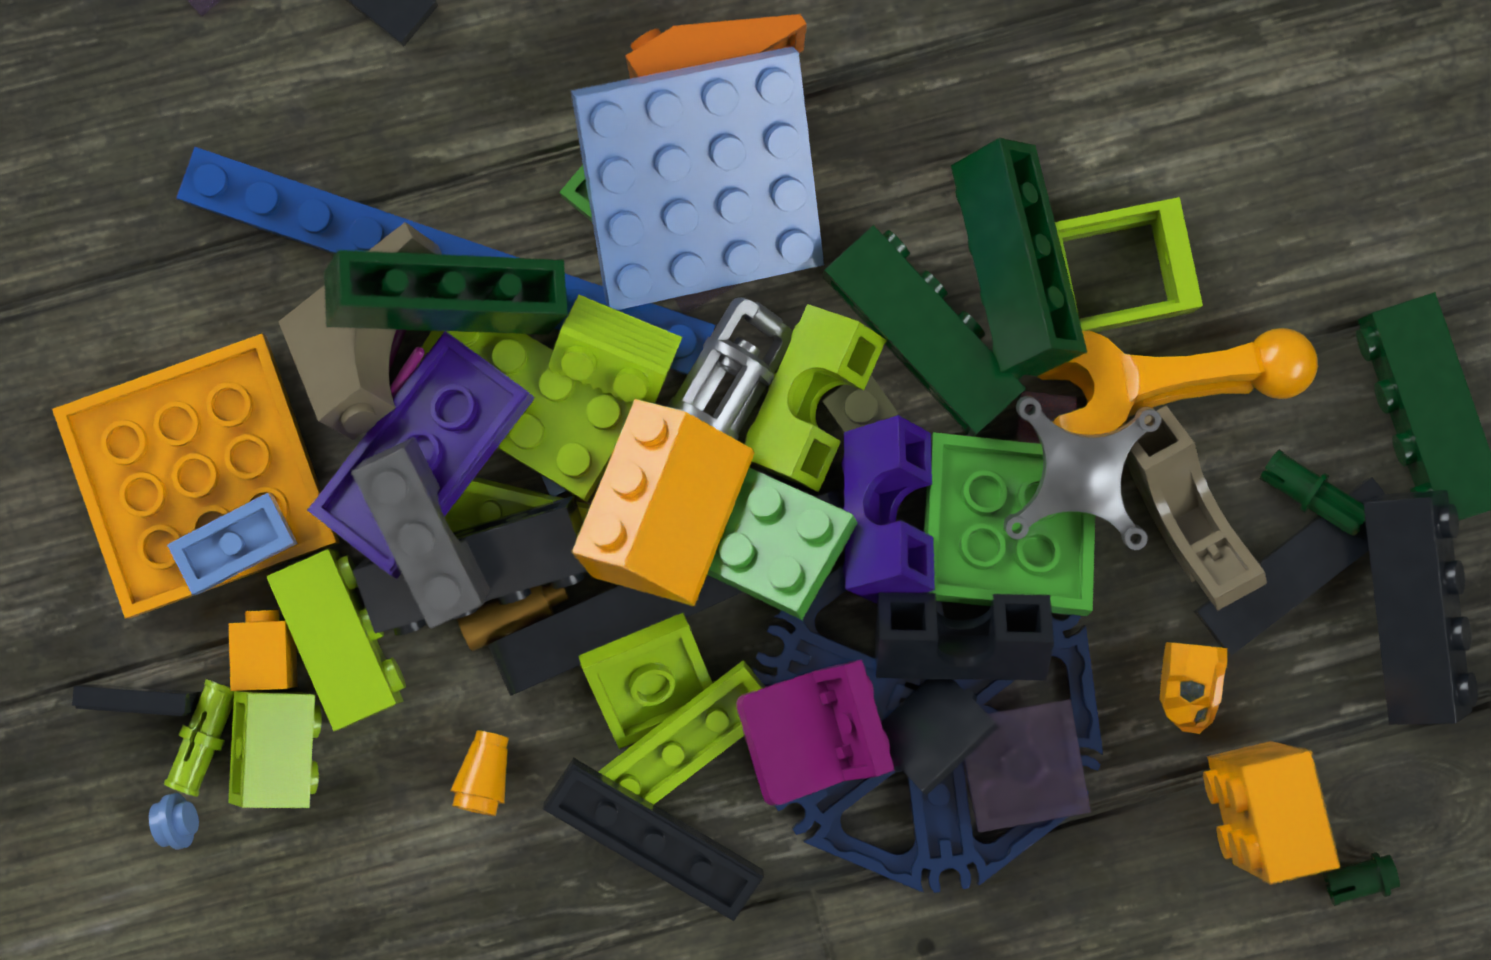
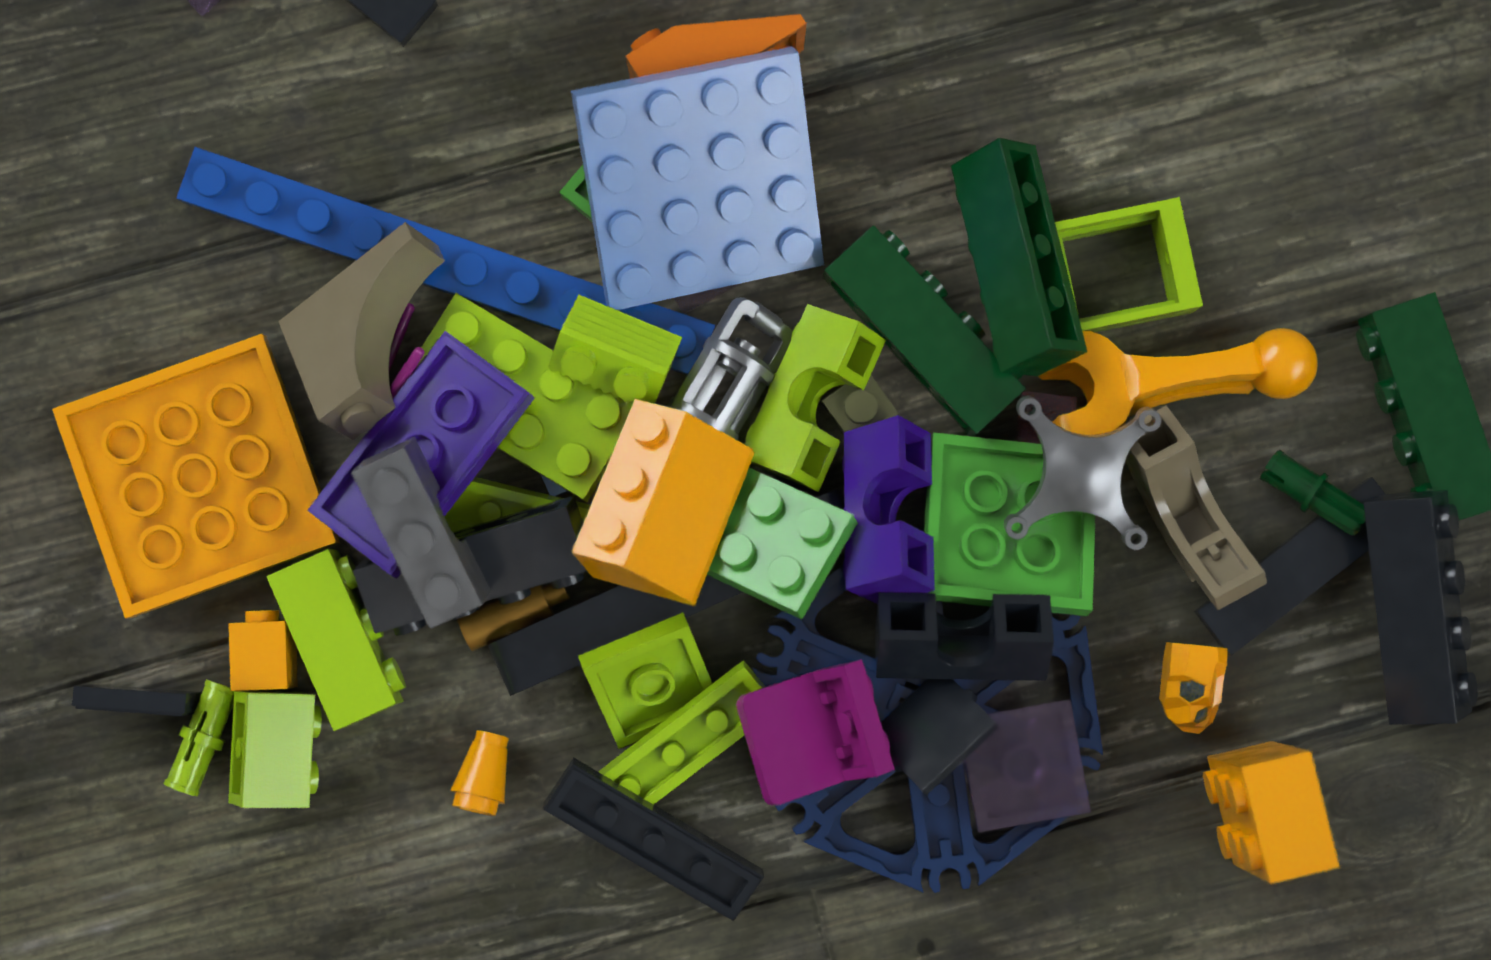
(173, 821): medium blue plate -> none
(232, 544): medium blue plate -> none
(444, 292): dark green brick -> none
(1362, 879): dark green pin -> none

